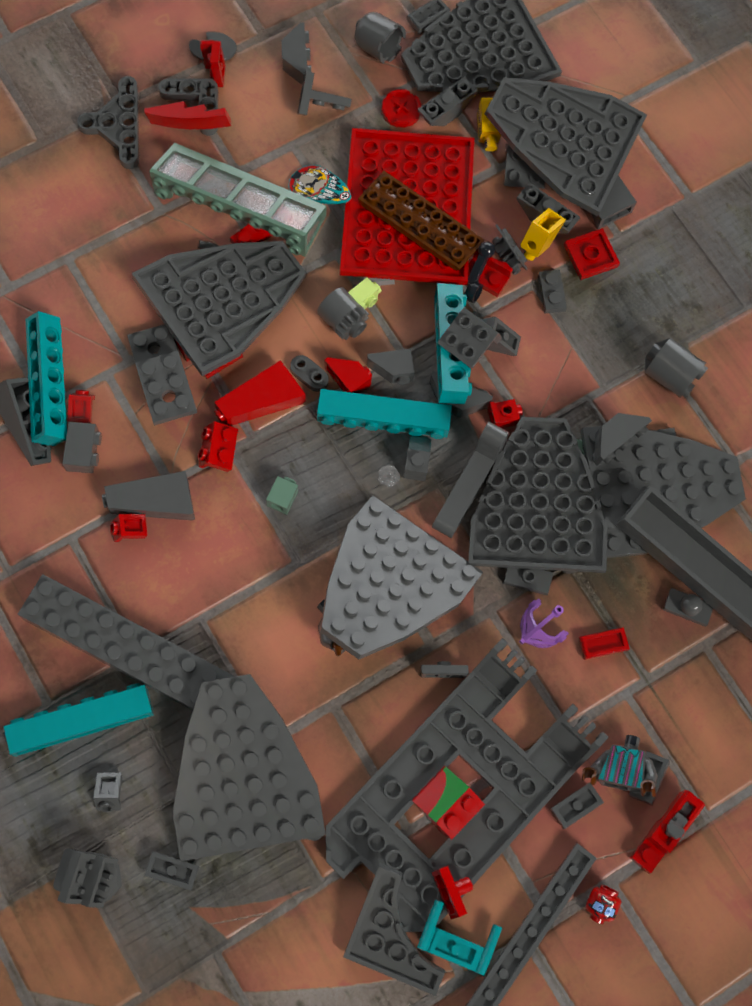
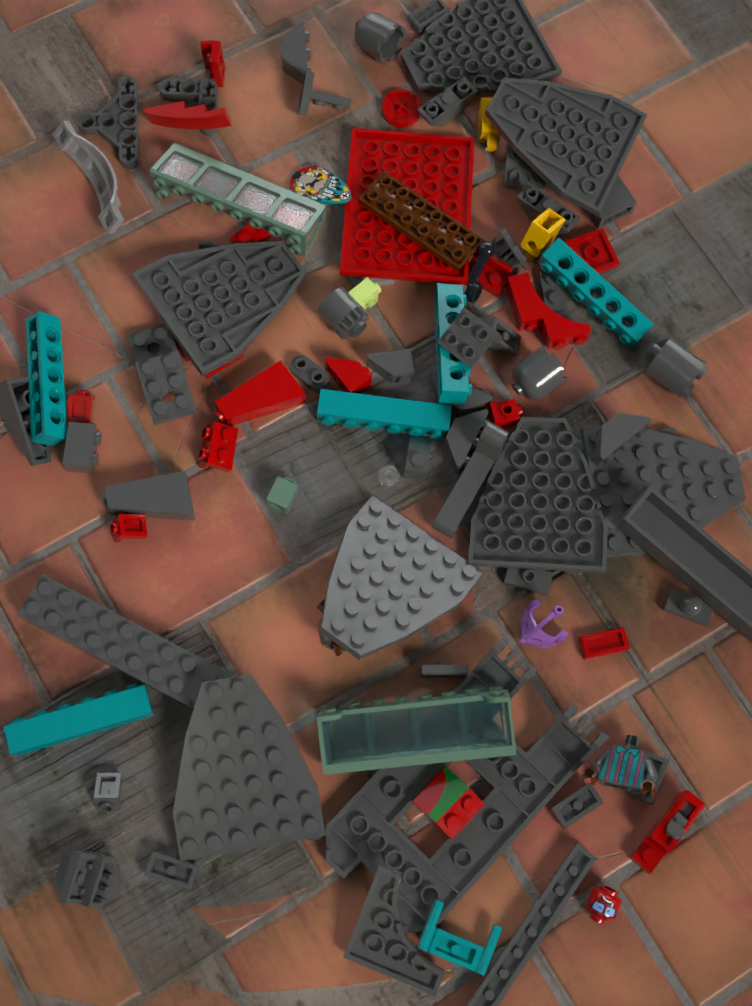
(98, 171): none -> light grey piece
(228, 45): dark grey piece -> none
(416, 731): none -> clear light blue window
(452, 891): red tile -> none
(463, 438): none -> dark grey slope
(532, 313): none -> red arch
(538, 374): none -> dark grey cylinder
(592, 281): none -> teal brick

